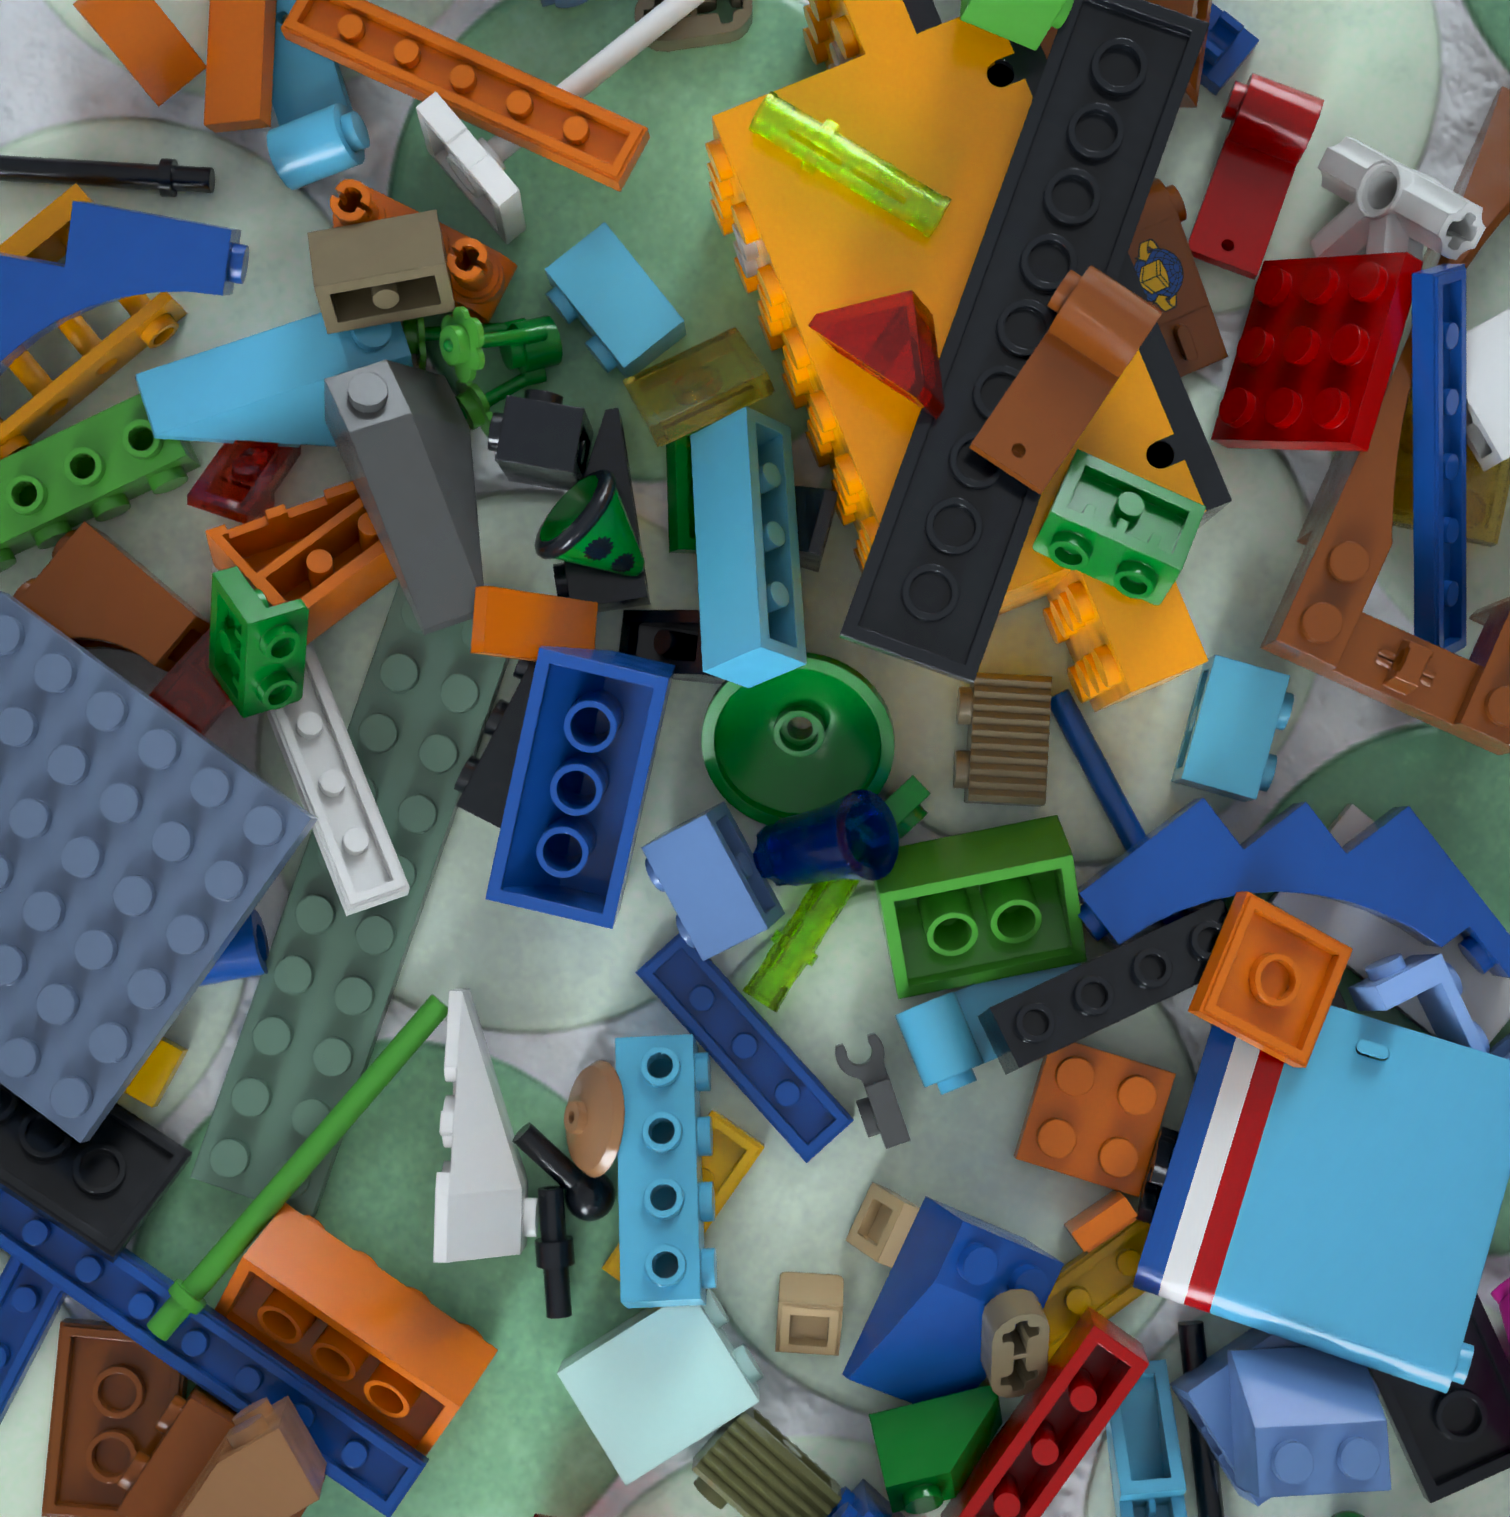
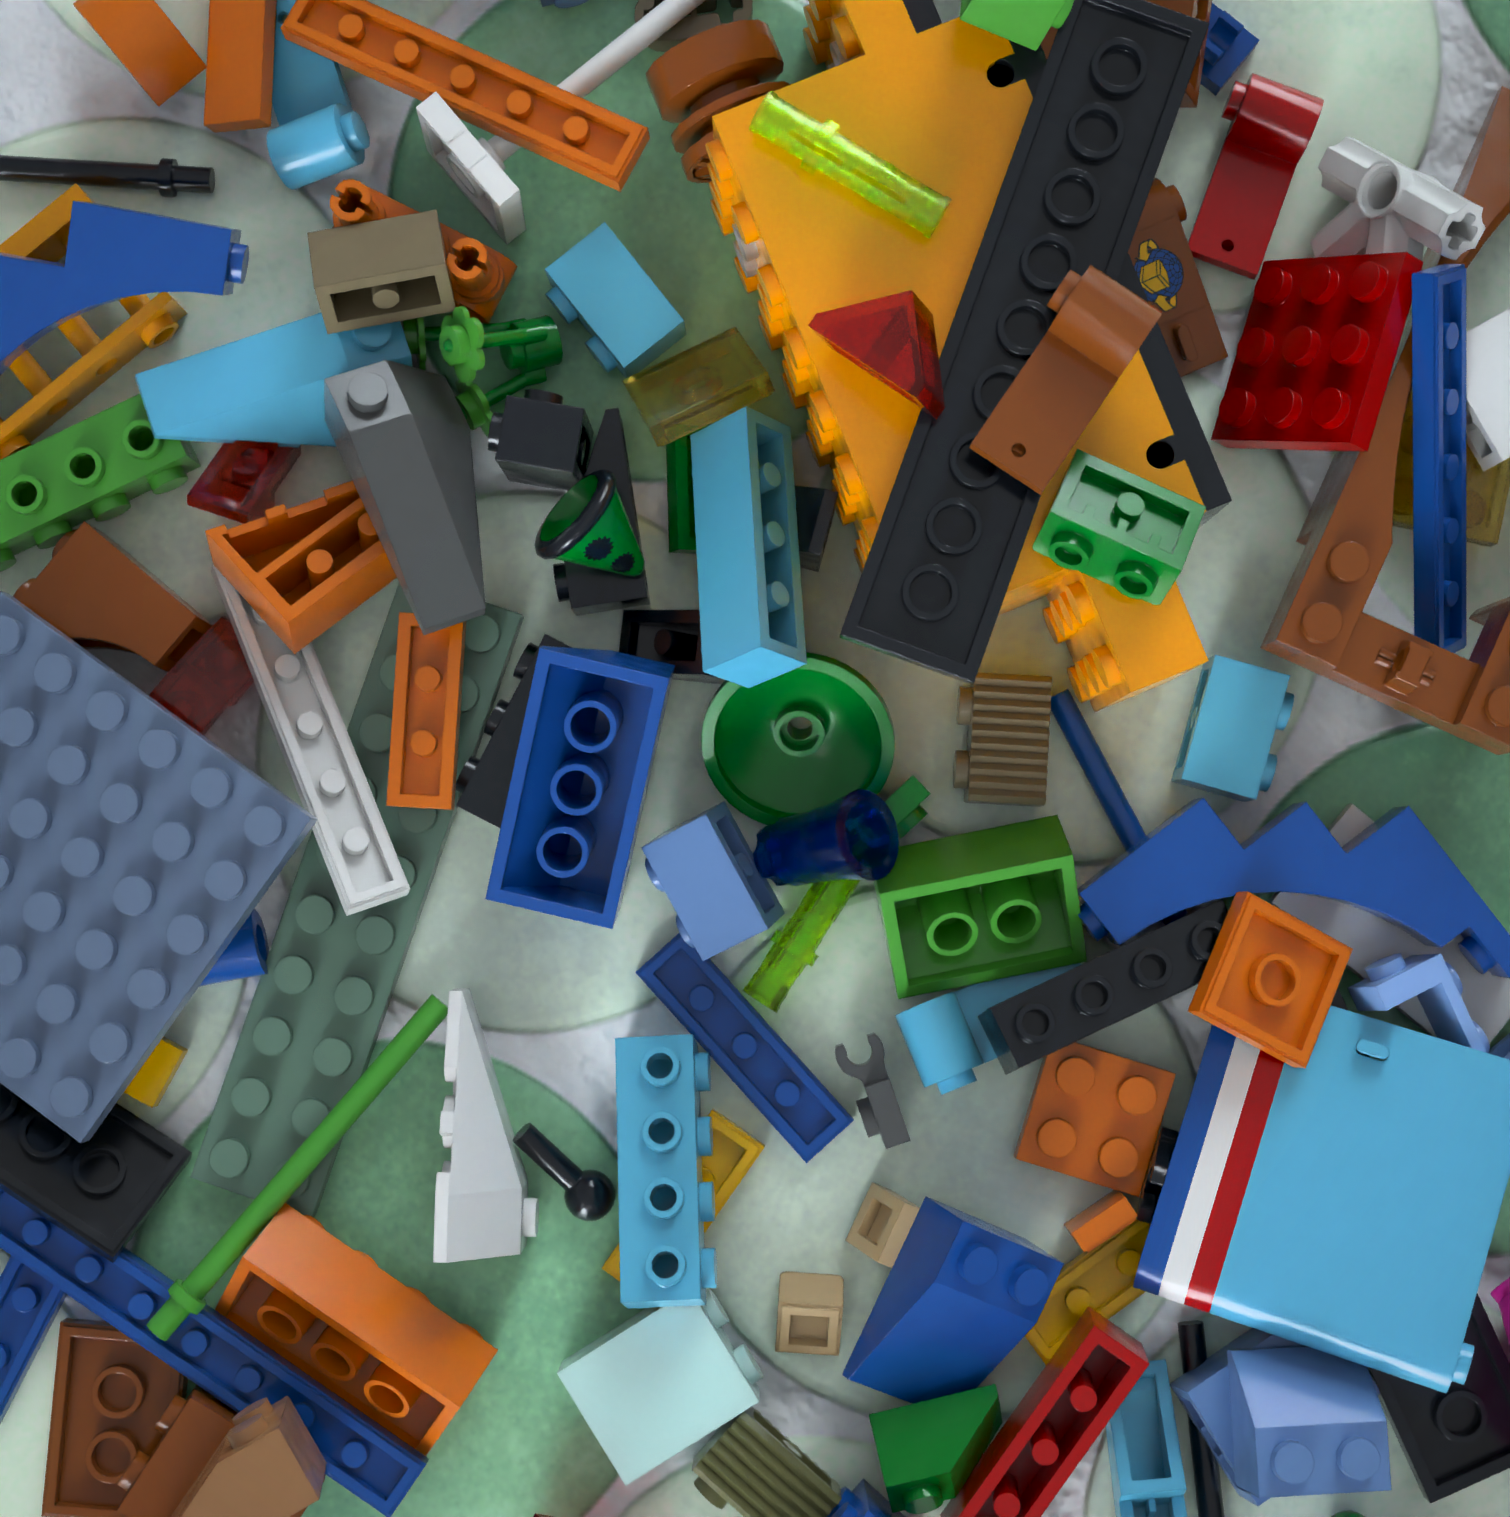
(256, 647): green bracket -> none
(426, 716): none -> orange plate
(519, 622): orange tile -> none
(554, 1252): black bar -> none
(595, 1118): medium nougat piece -> none
(709, 77): none -> dark orange wheel
(1013, 1356): dark tan beam -> none

